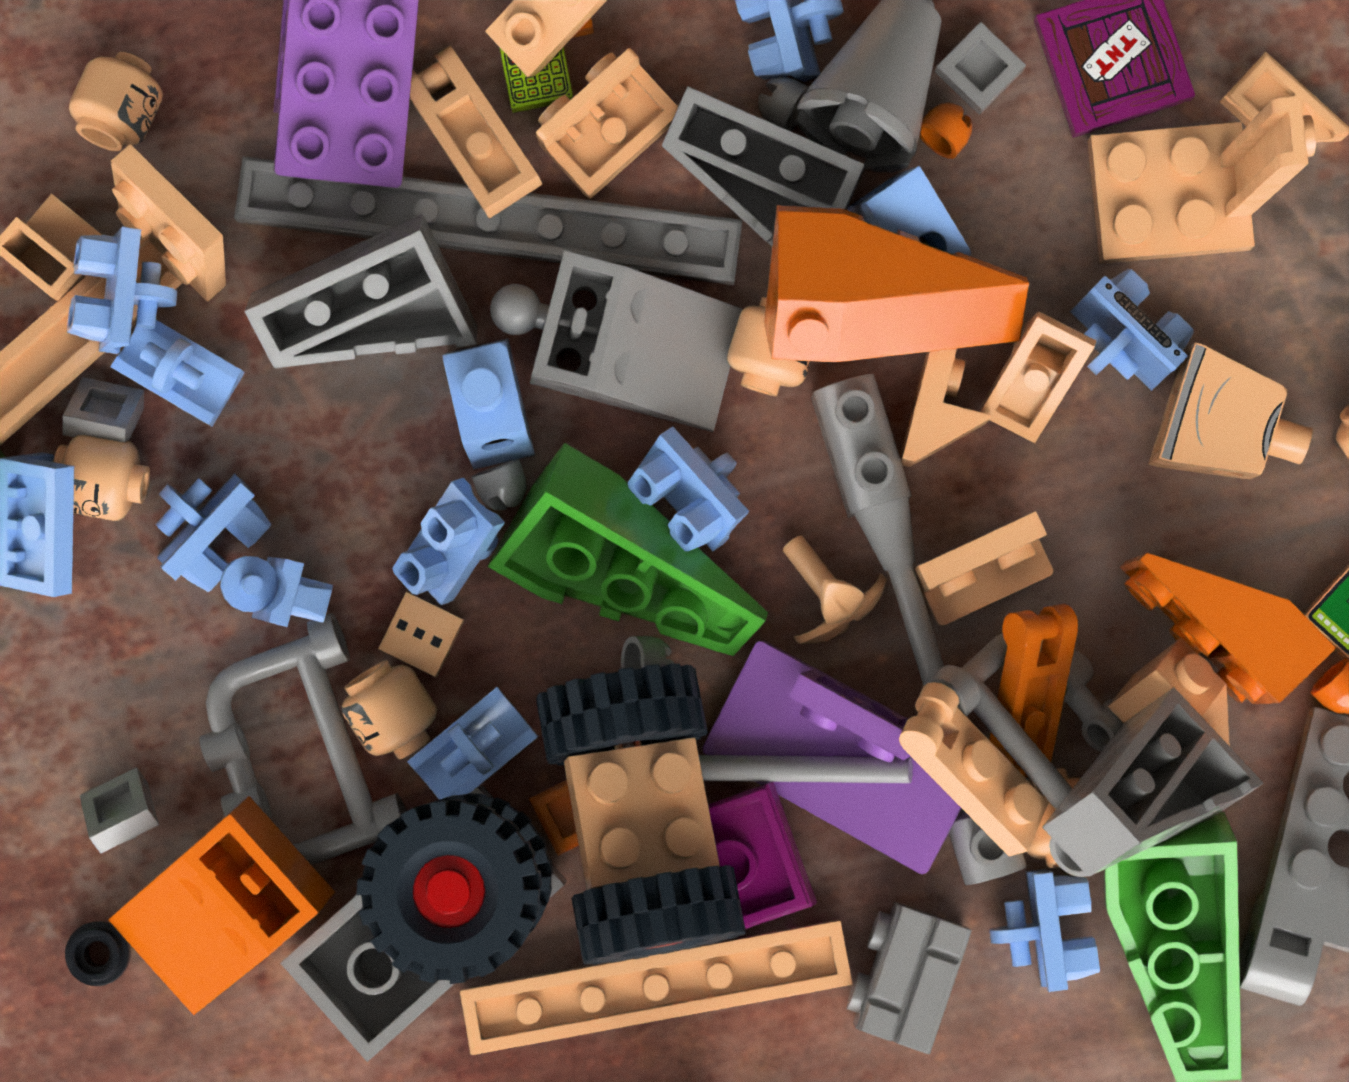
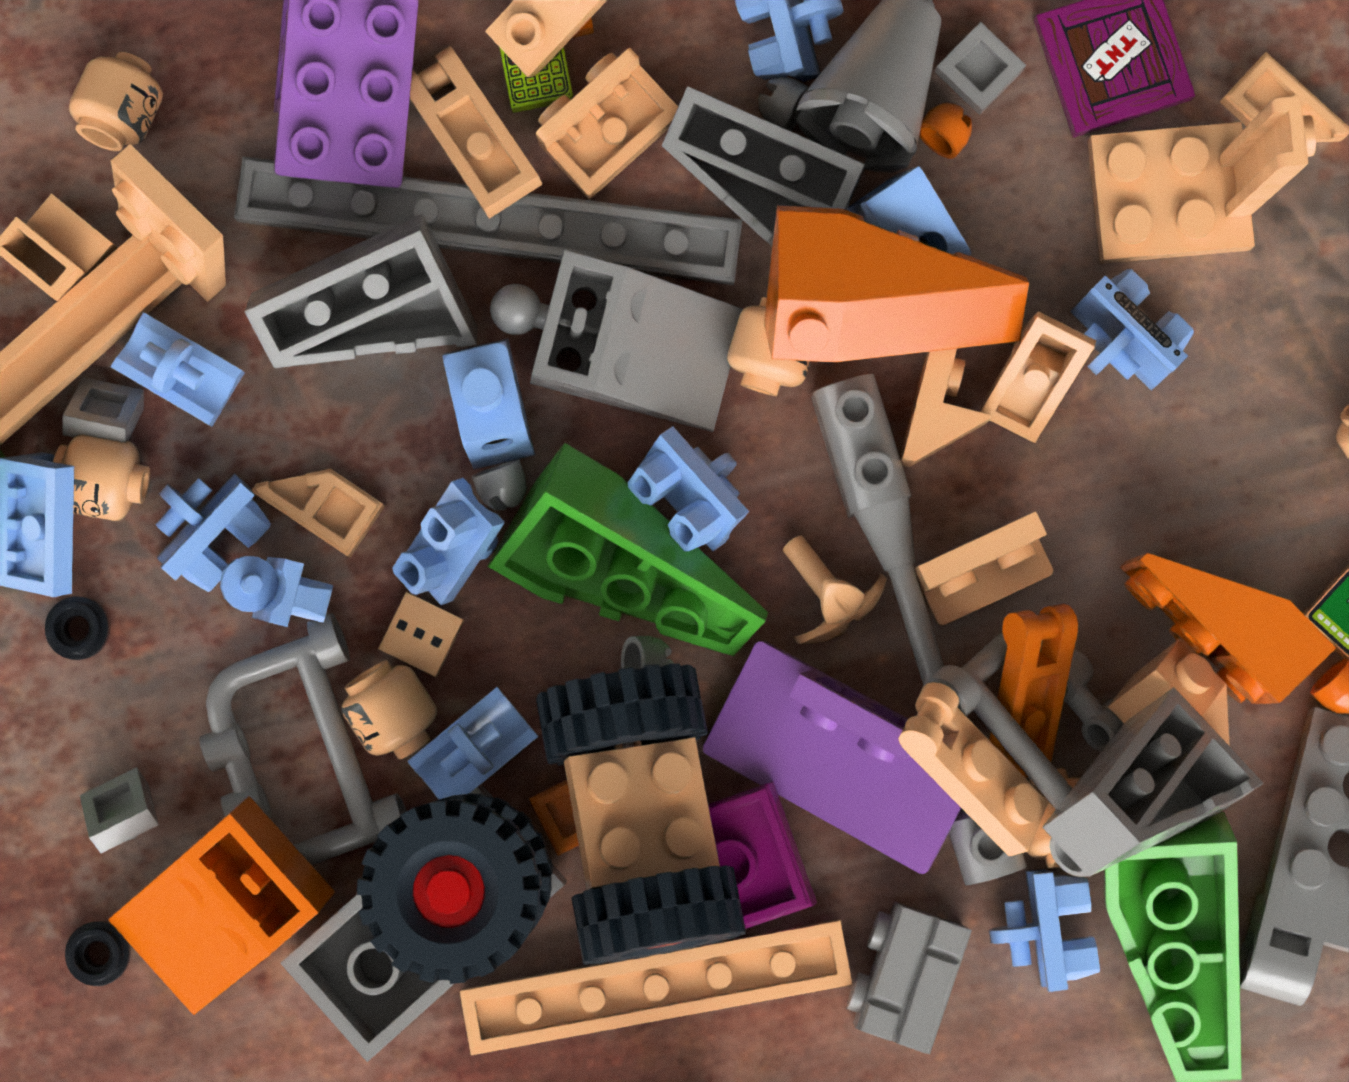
(58, 624): none -> black plate
(111, 318): light blue hips -> none
(325, 506): none -> light nougat tile
(805, 769): light grey bar -> none
(1225, 419): light nougat torso -> none

